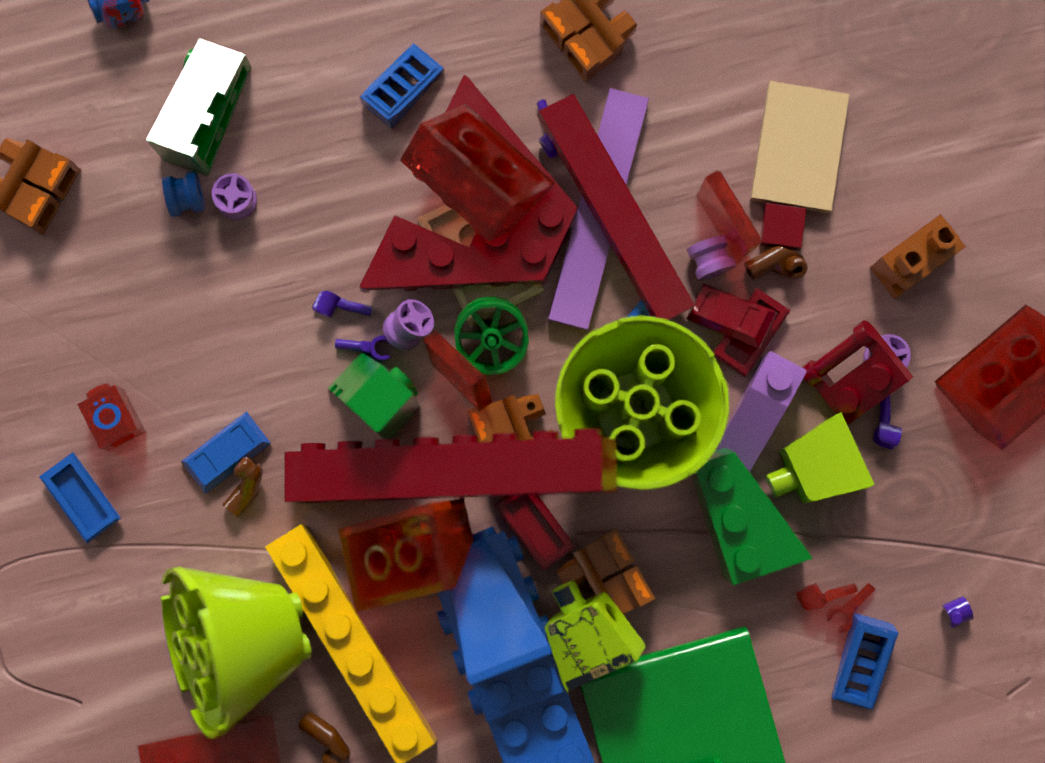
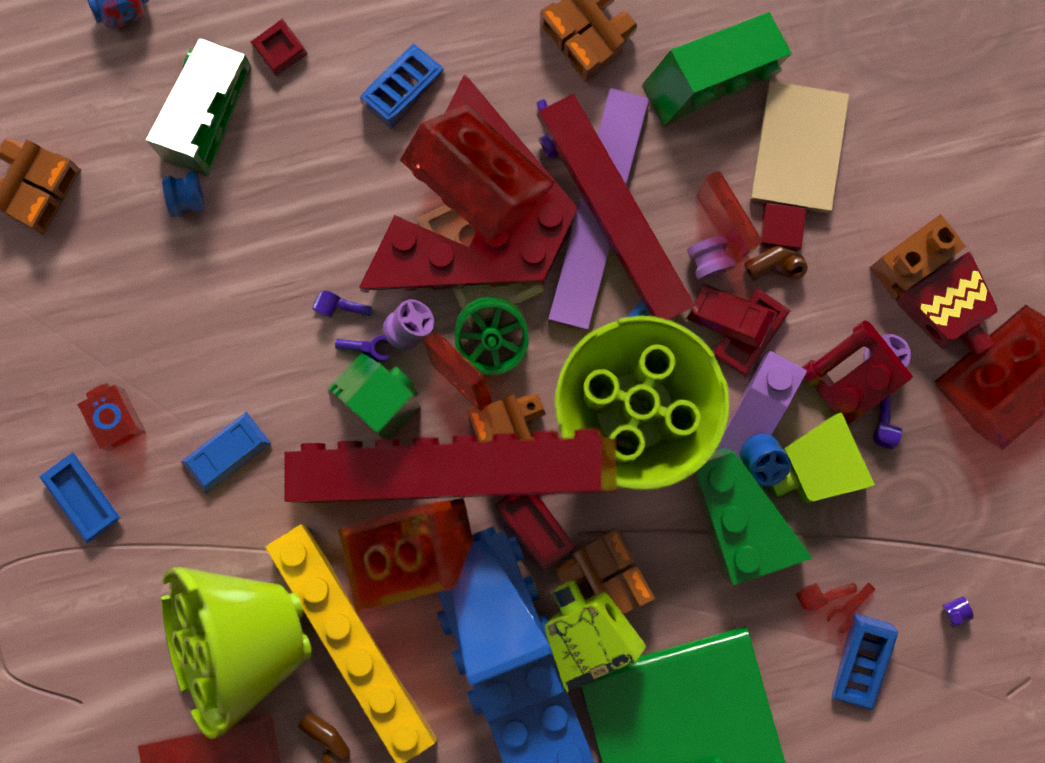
(229, 190): medium lavender wheel -> none
(248, 489): reddish brown arm -> none
(279, 47): none -> dark red tile
(716, 67): none -> green wedge
(774, 460): none -> blue wheel
(953, 305): none -> dark red torso

